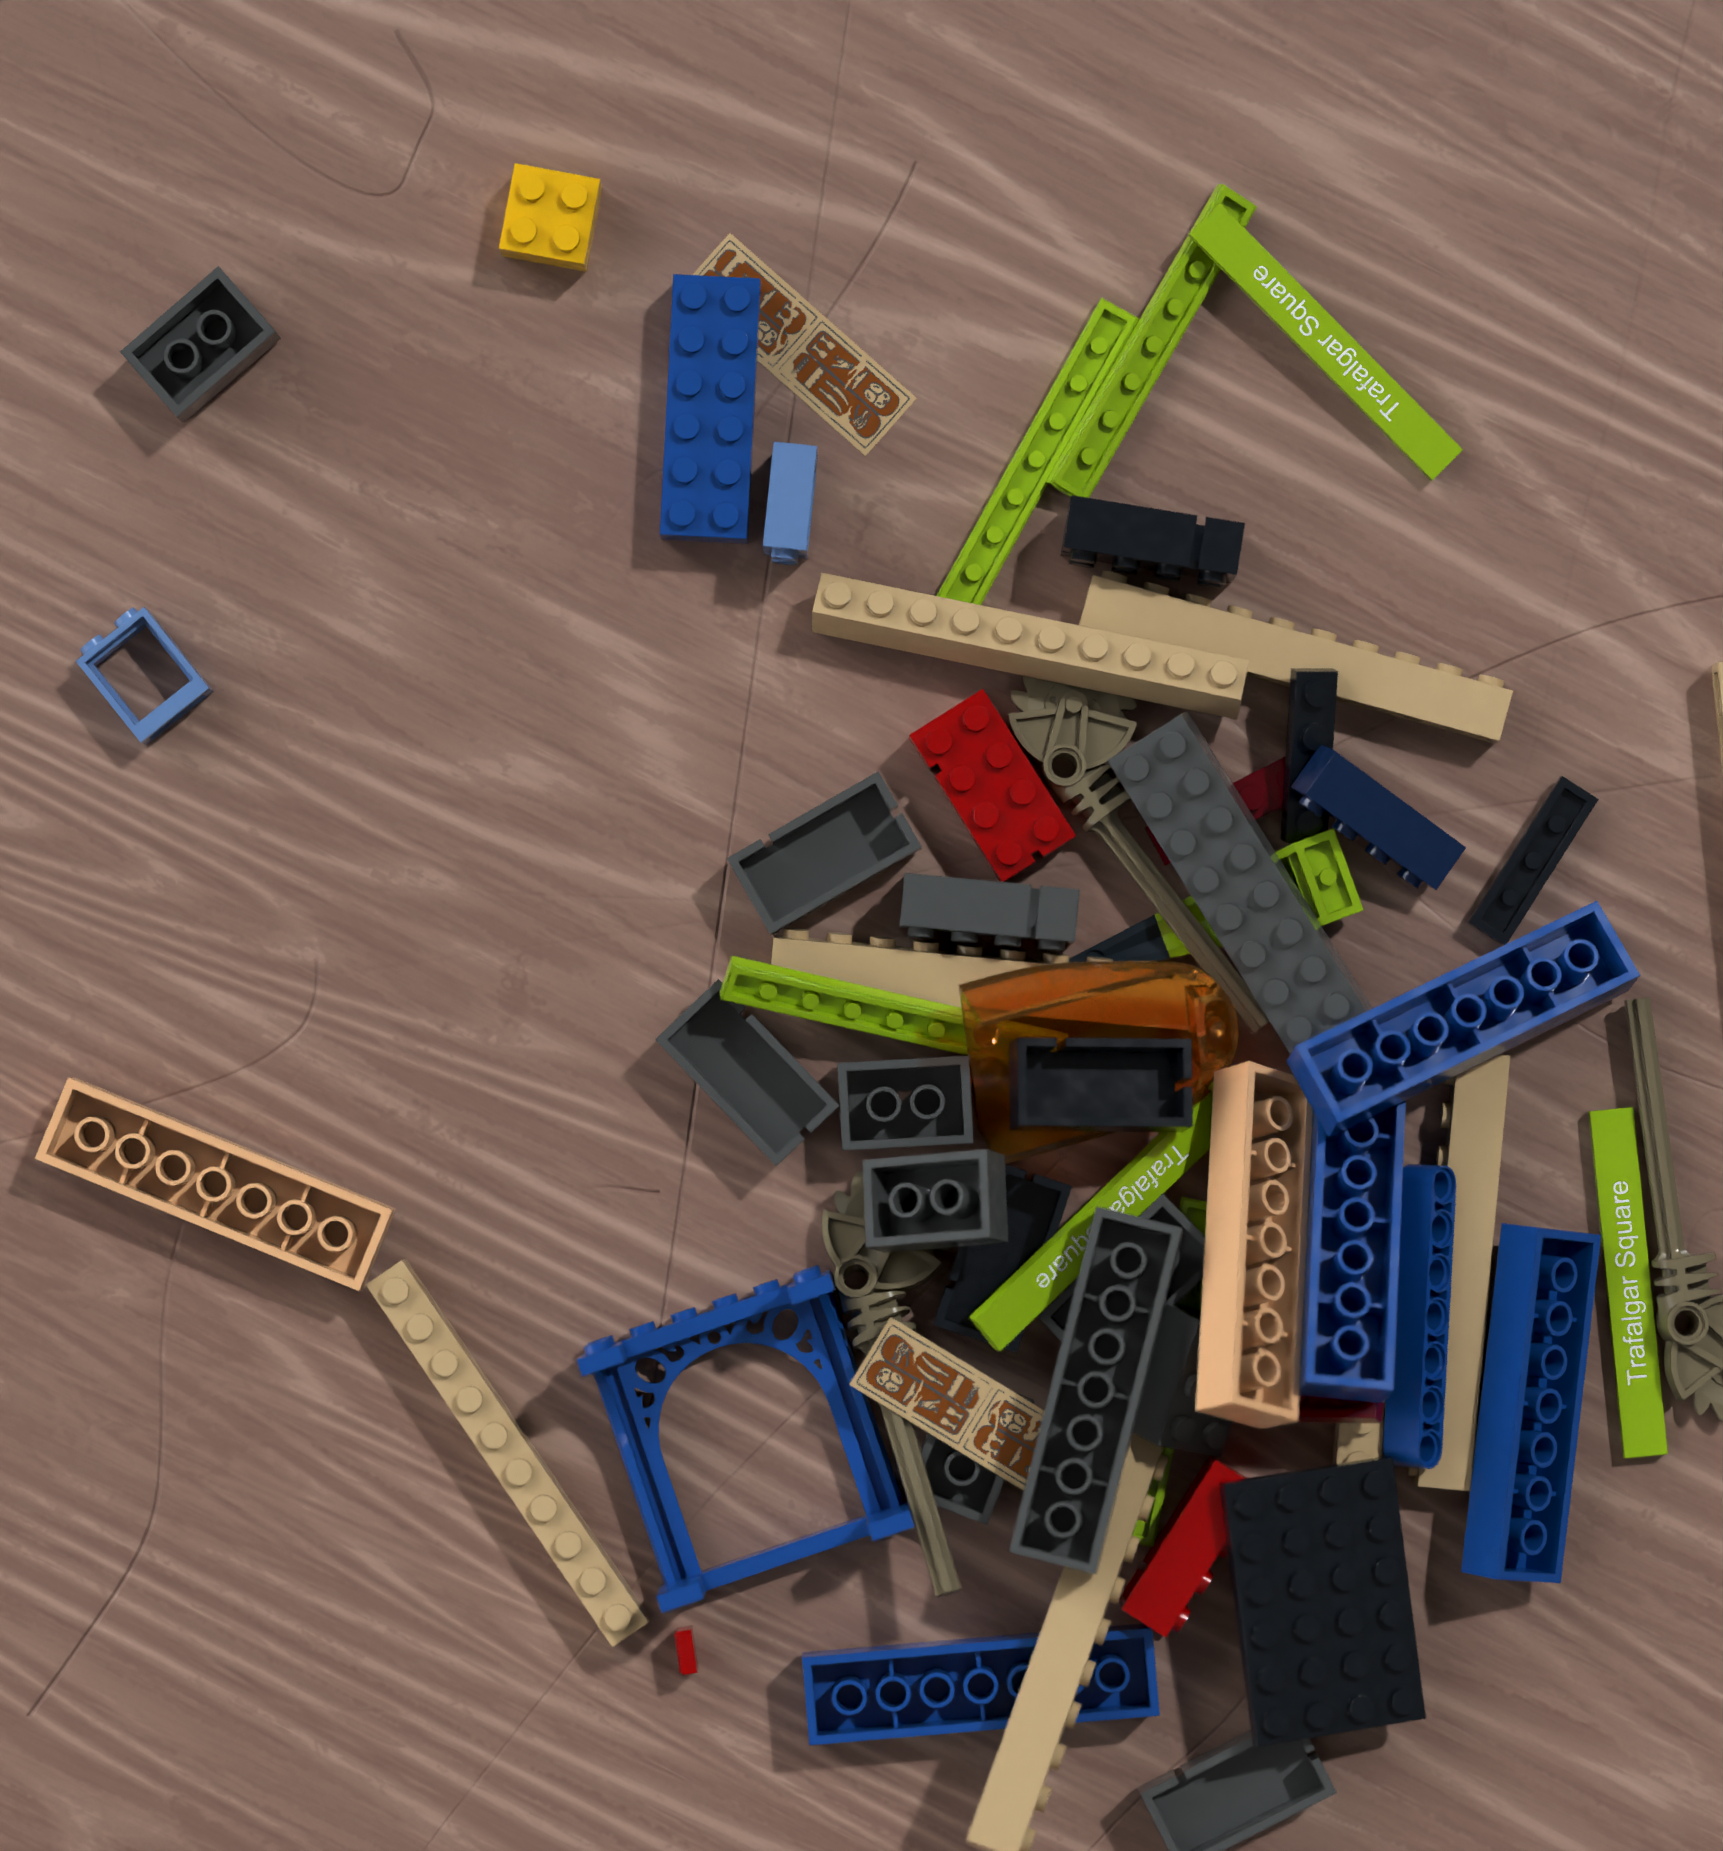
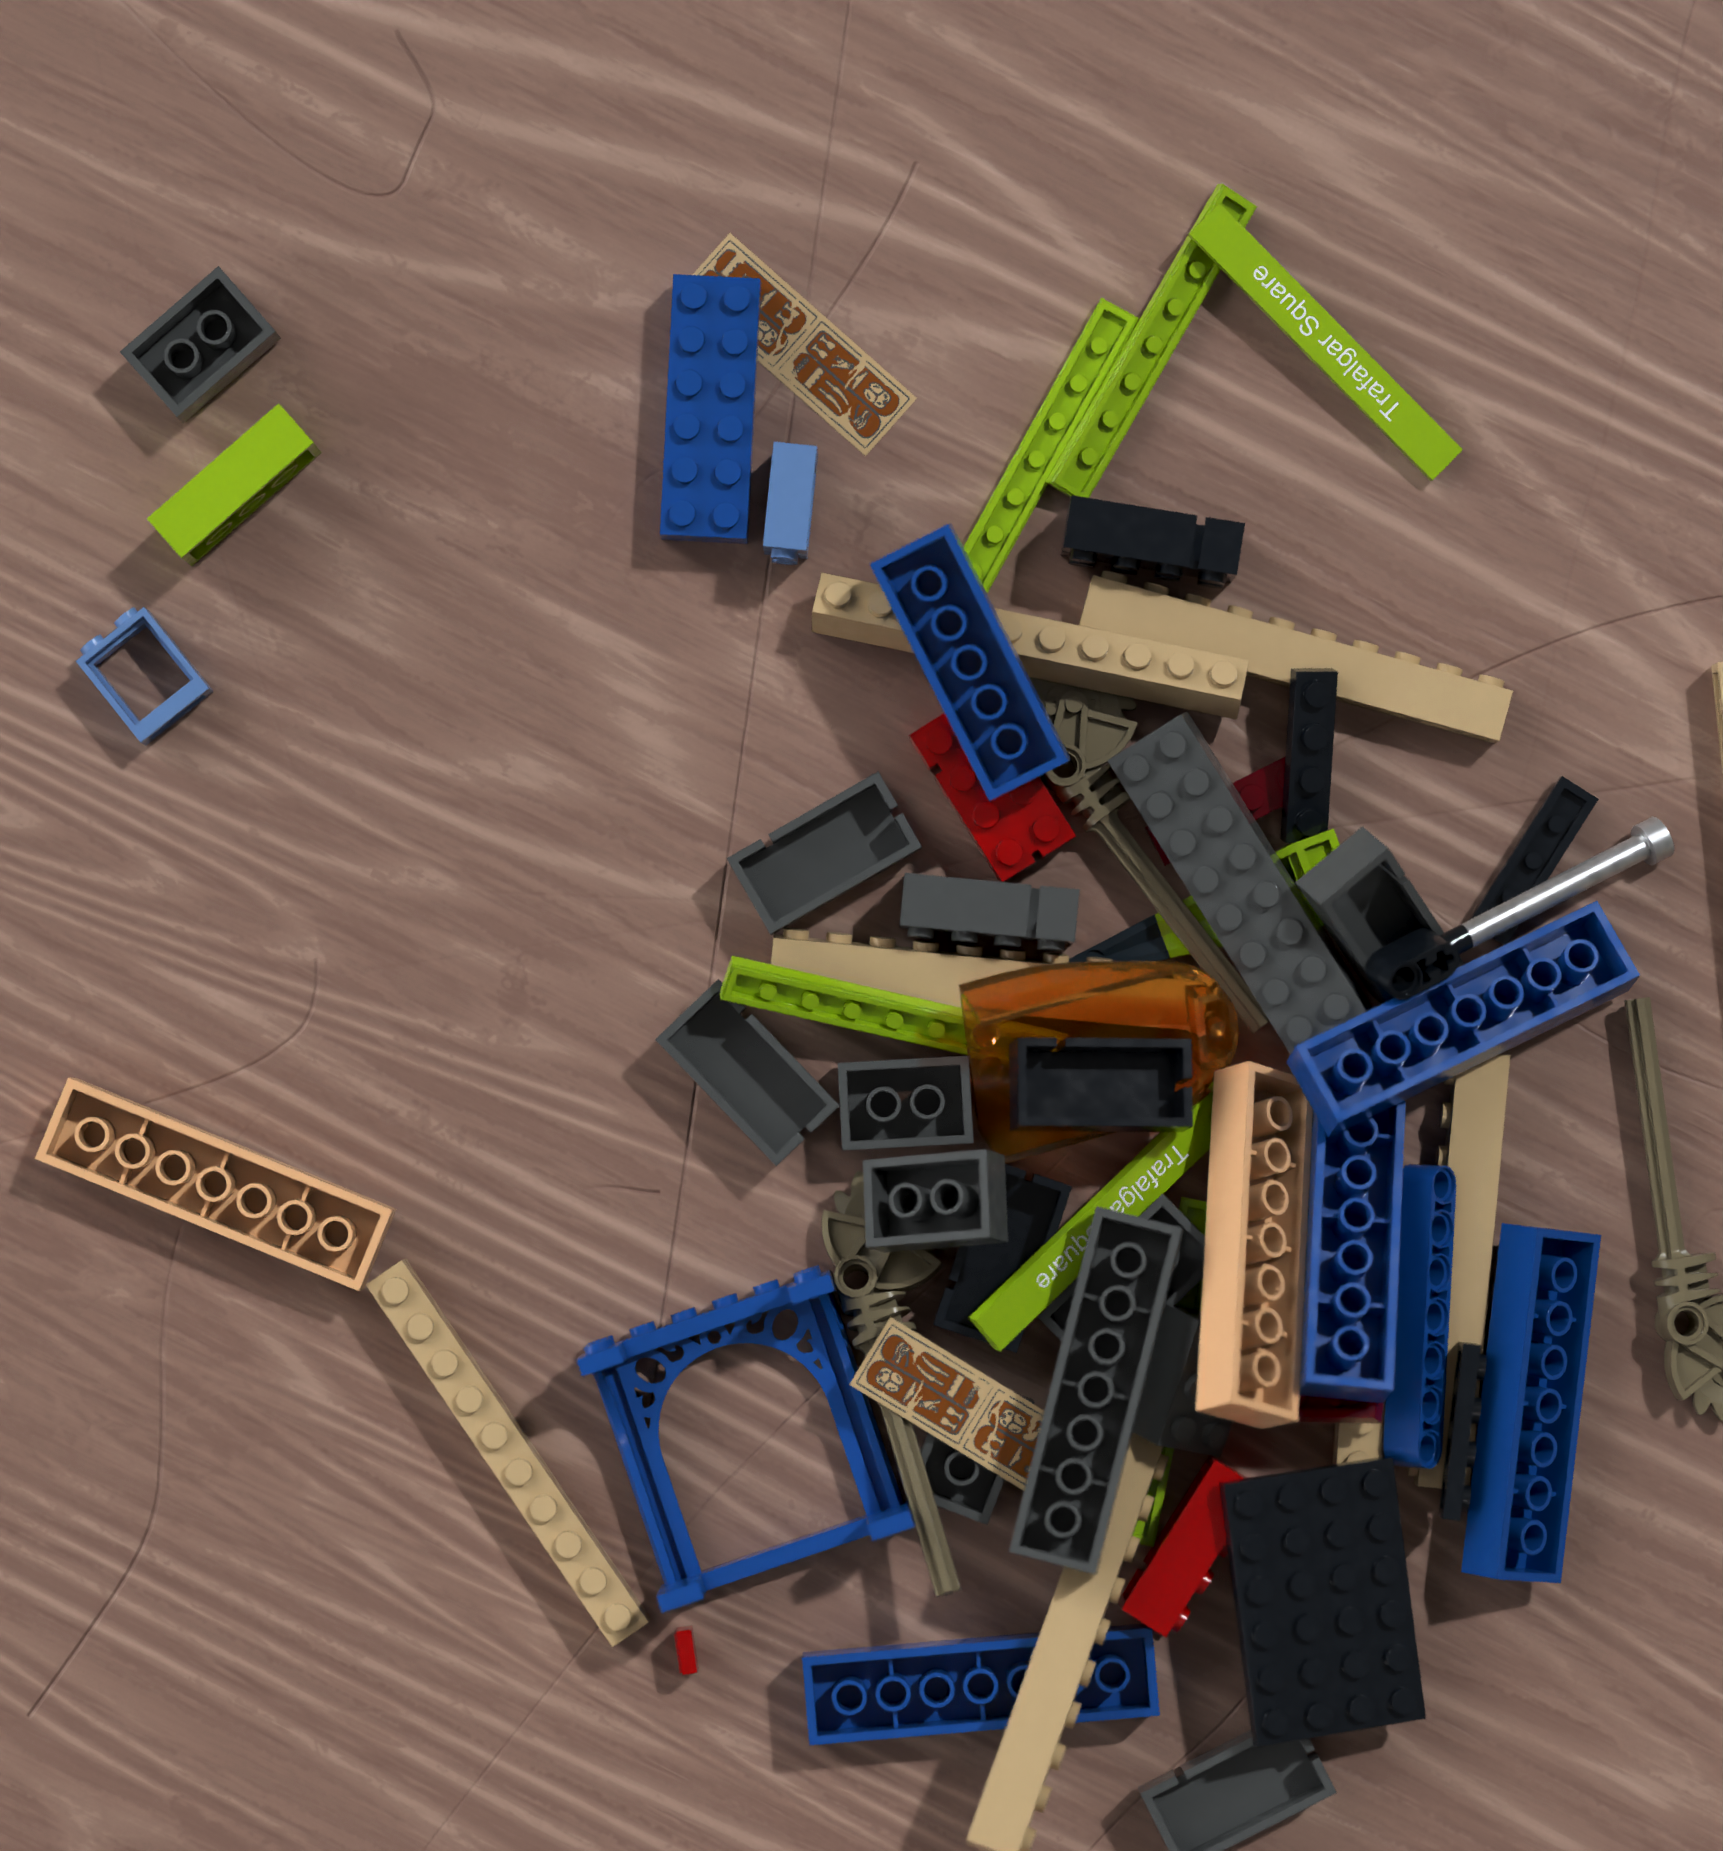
(234, 485): none -> lime brick
(550, 217): yellow brick -> none
(970, 661): none -> blue brick
(1365, 901): none -> dark grey piece
(1377, 817): dark blue brick -> none
(1428, 958): none -> piece
(1459, 1449): none -> black plate
(1627, 1282): lime tile -> none

